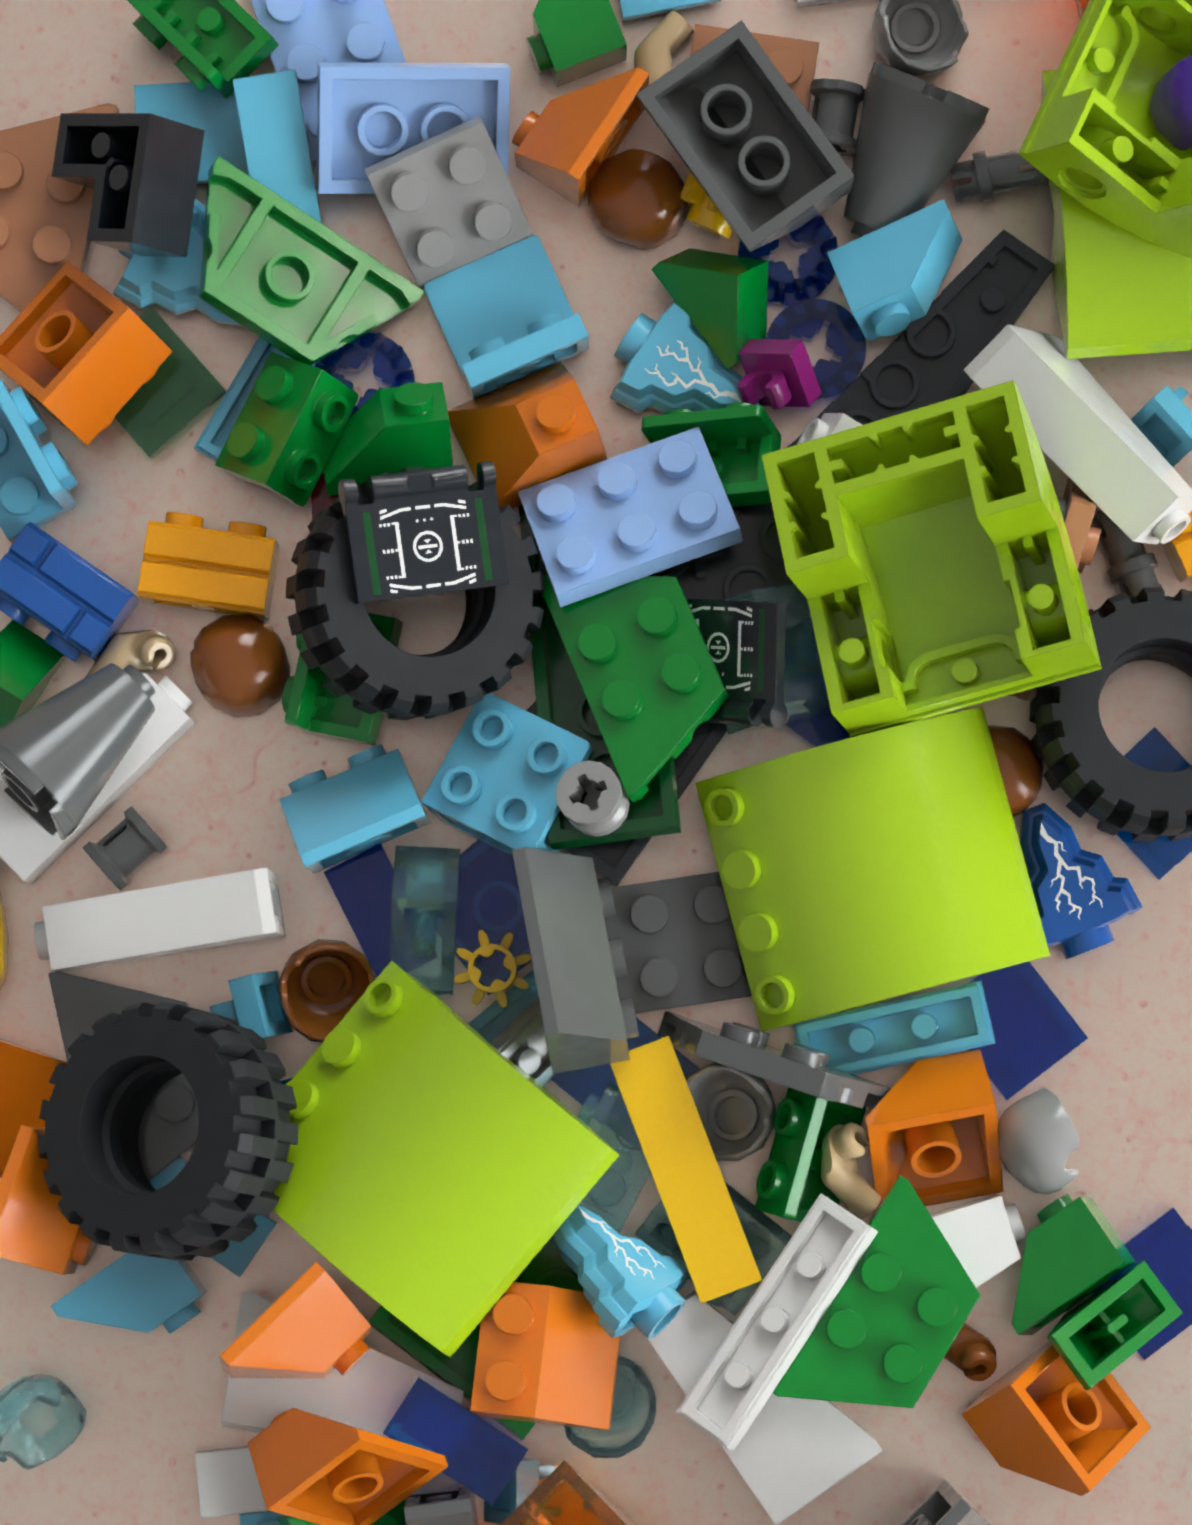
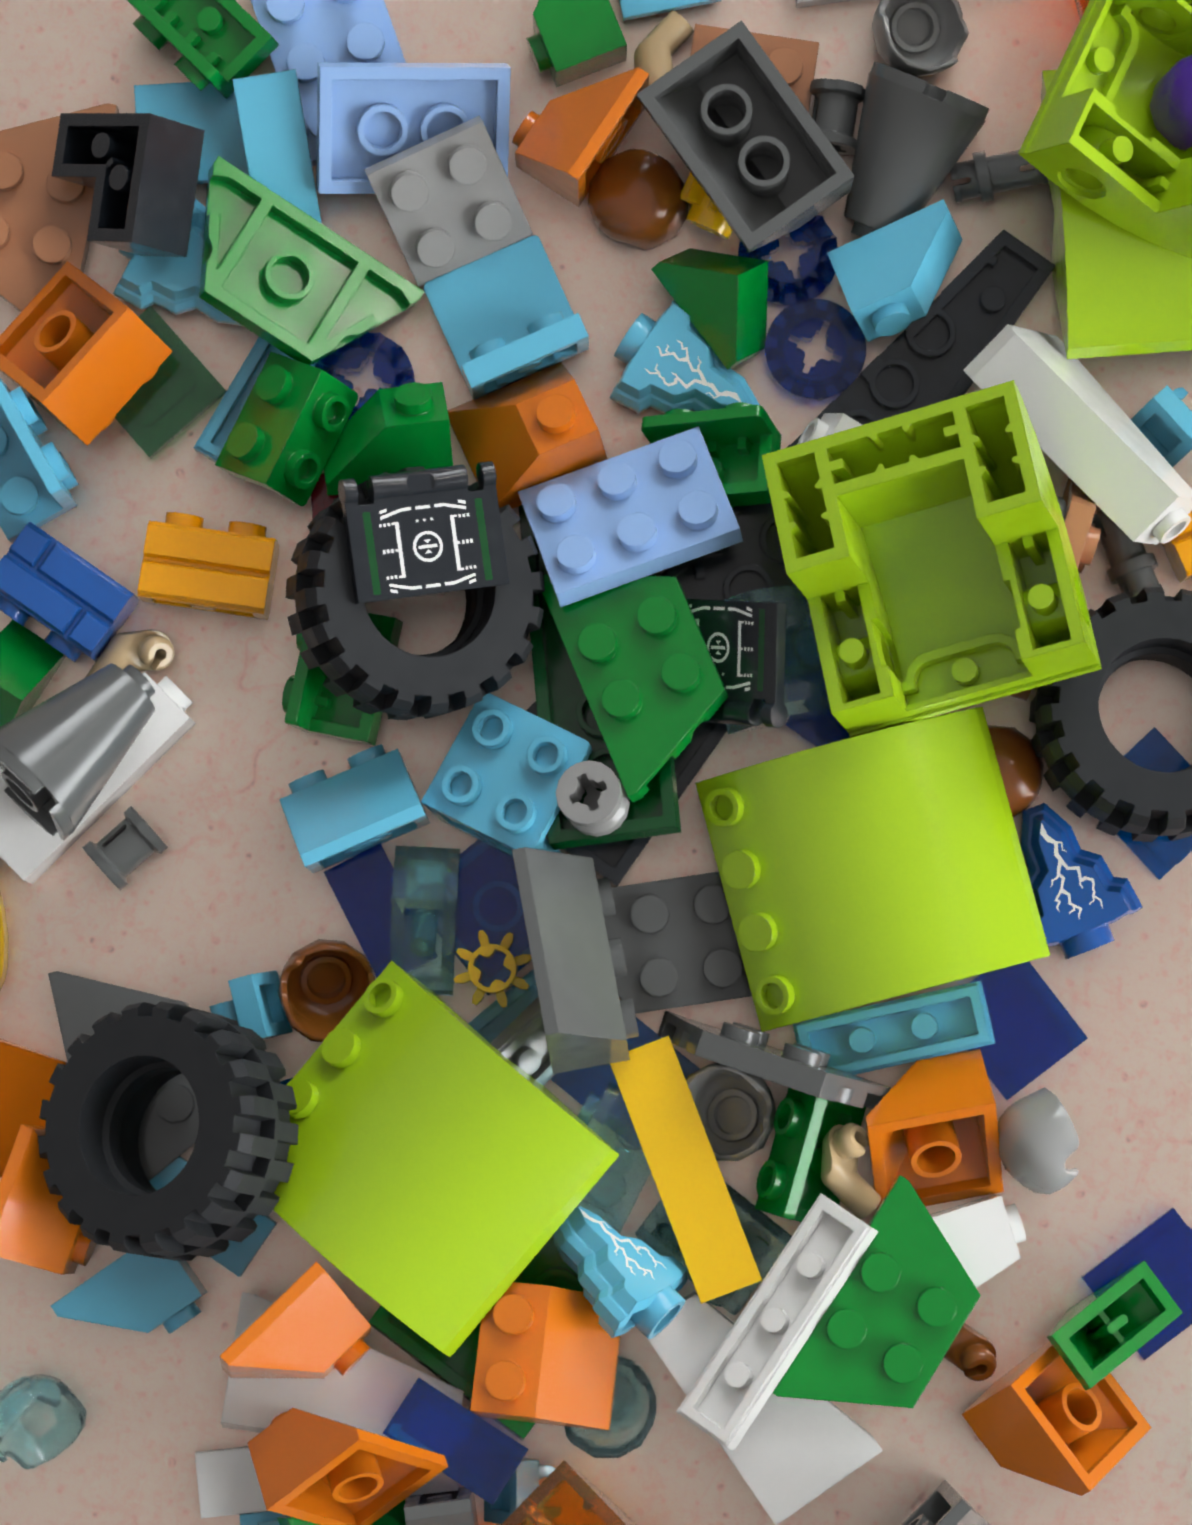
(161, 920): white slope -> none
(239, 665): dark orange hair -> none
(777, 374): magenta tile -> none
(1065, 1261): green slope -> none

